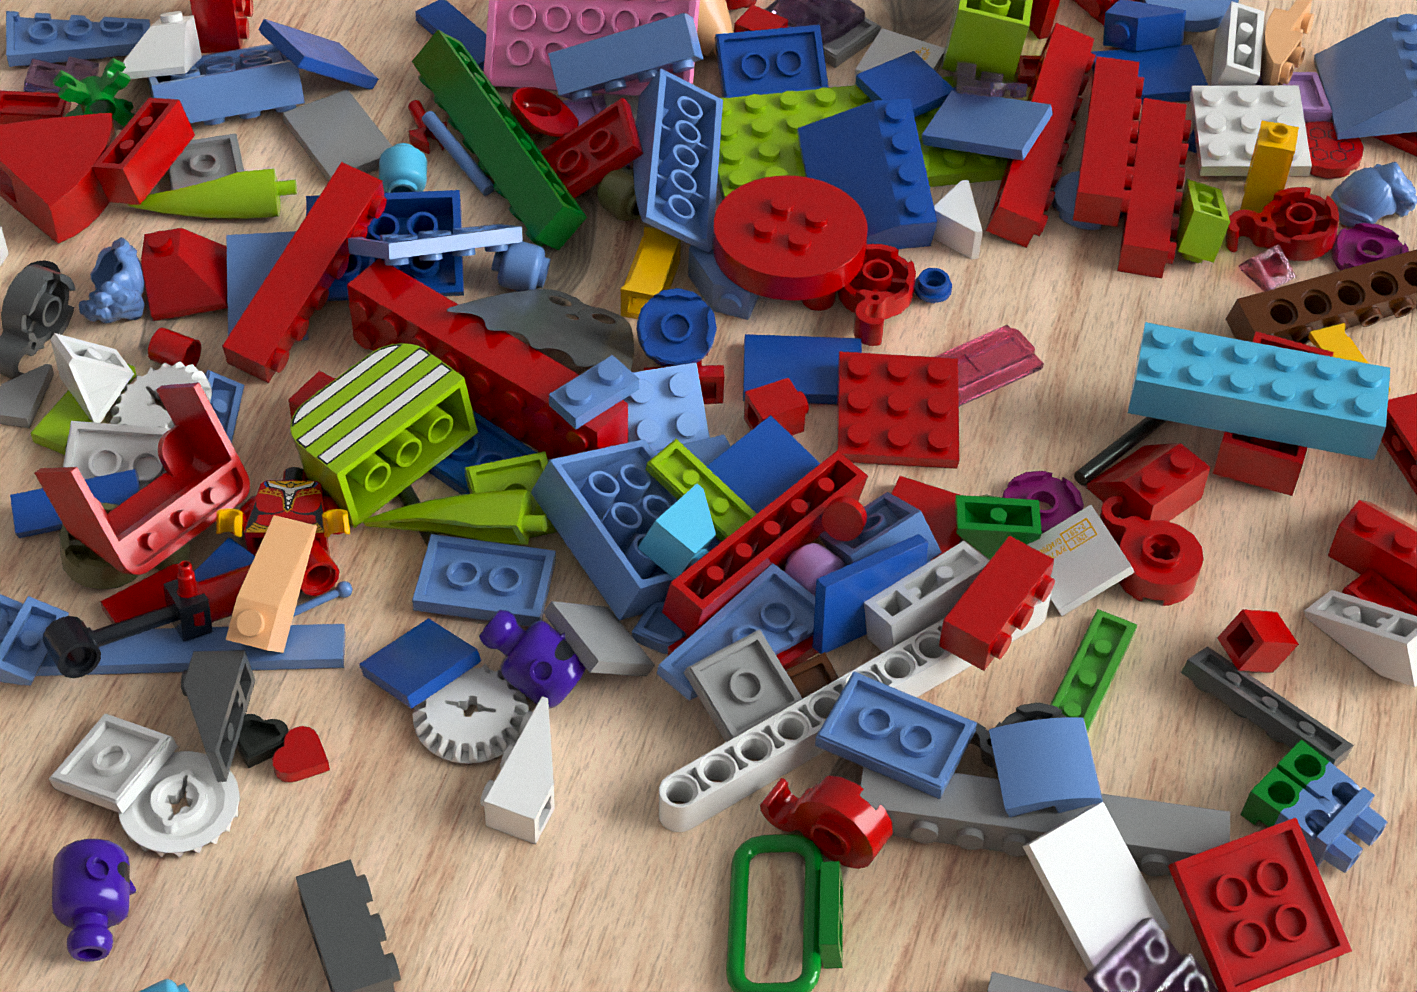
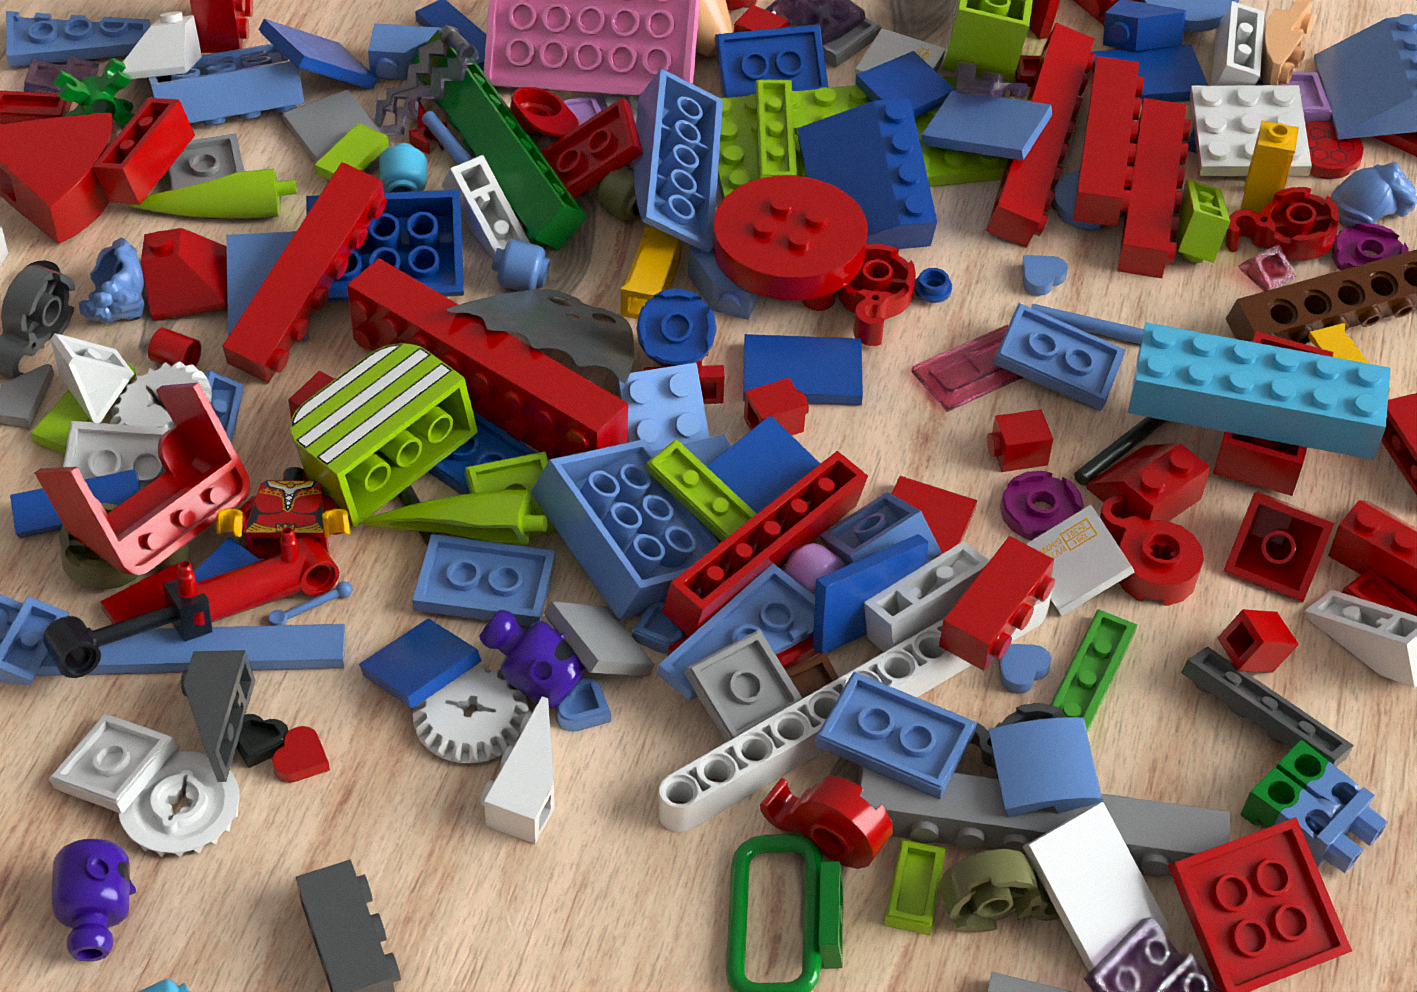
(272, 586): light nougat slope -> none
(356, 149): none -> lime tile
(395, 47): none -> medium blue slope
(414, 92): none -> piece
(432, 243): medium blue wing -> none
(484, 205): none -> white slope
(583, 707): none -> medium blue tile
(593, 392): medium blue plate -> none
(626, 57): medium blue brick -> none
(680, 534): medium azure slope -> none
(775, 128): none -> lime tile
(844, 518): red tile -> none
(898, 409): red plate -> none
(915, 887): none -> lime tile
(959, 221): white slope -> none
(990, 520): green slope -> none
(992, 888): none -> olive piece
(1020, 440): none -> red brick
(1022, 666): none -> medium blue tile
(1042, 273): none -> medium blue tile
(1059, 356): none -> medium blue tile
(1094, 325): none -> medium blue bar
(1279, 546): none -> red slope

